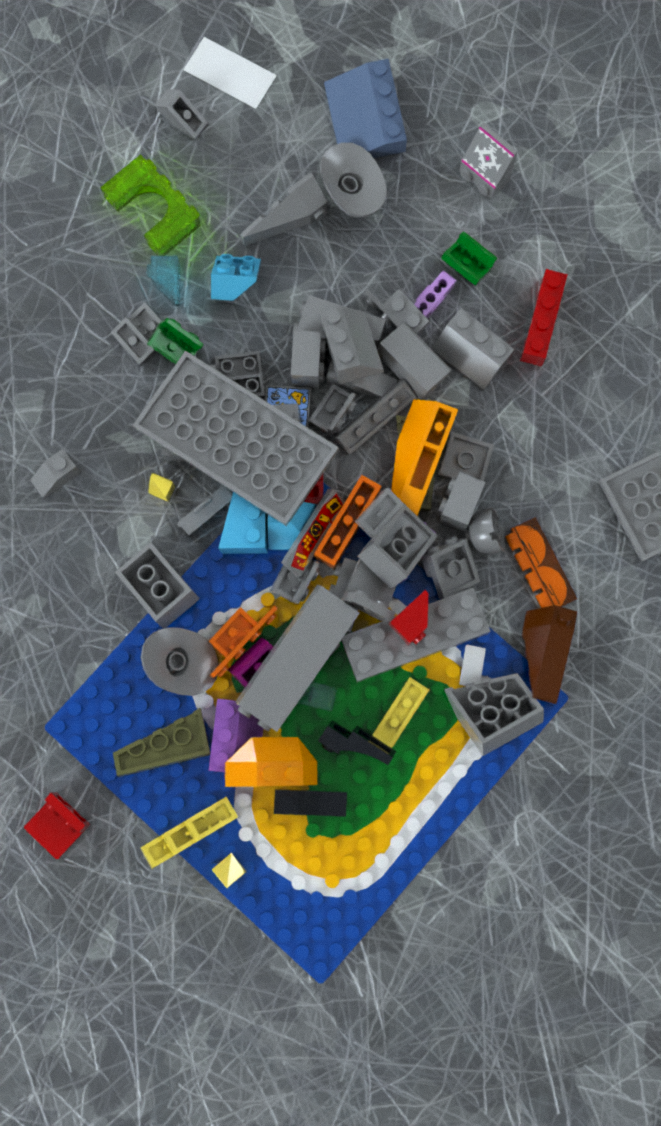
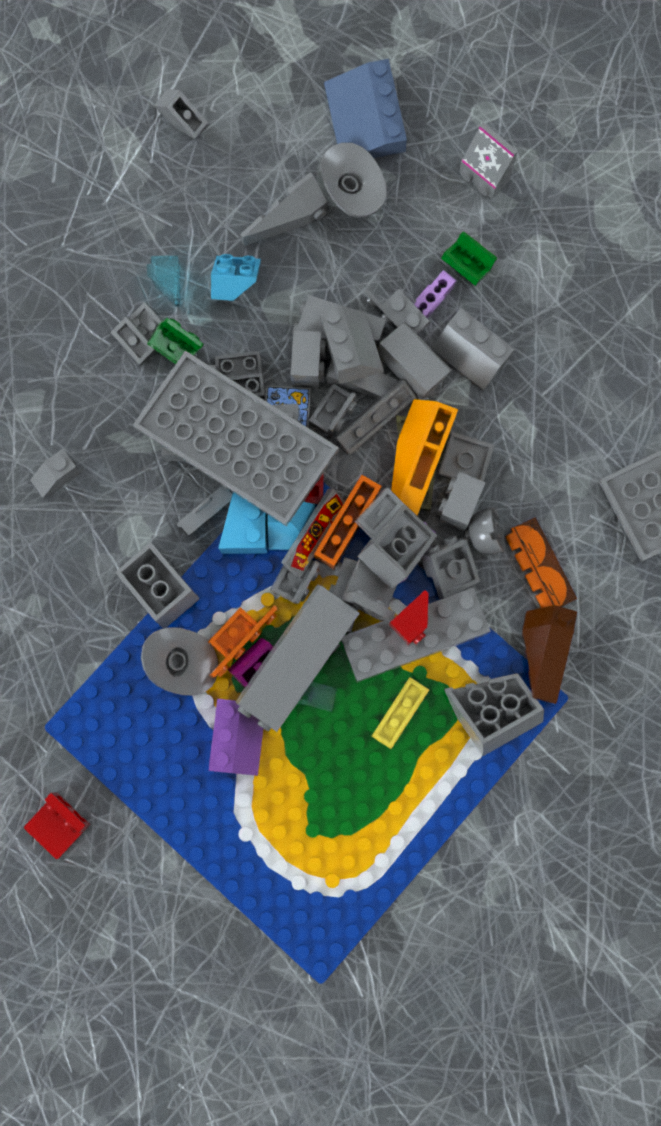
(142, 178): clear neon green arch -> none
(161, 487): light yellow slope -> none
(174, 744): olive wing -> none
(189, 832): light yellow slope -> none
(229, 870): light yellow slope -> none
(230, 72): white sticker -> none
(271, 763): light orange wedge -> none
(310, 803): black slope -> none
(338, 738): black slope -> none
(472, 665): white sticker -> none
(544, 317): red arch -> none

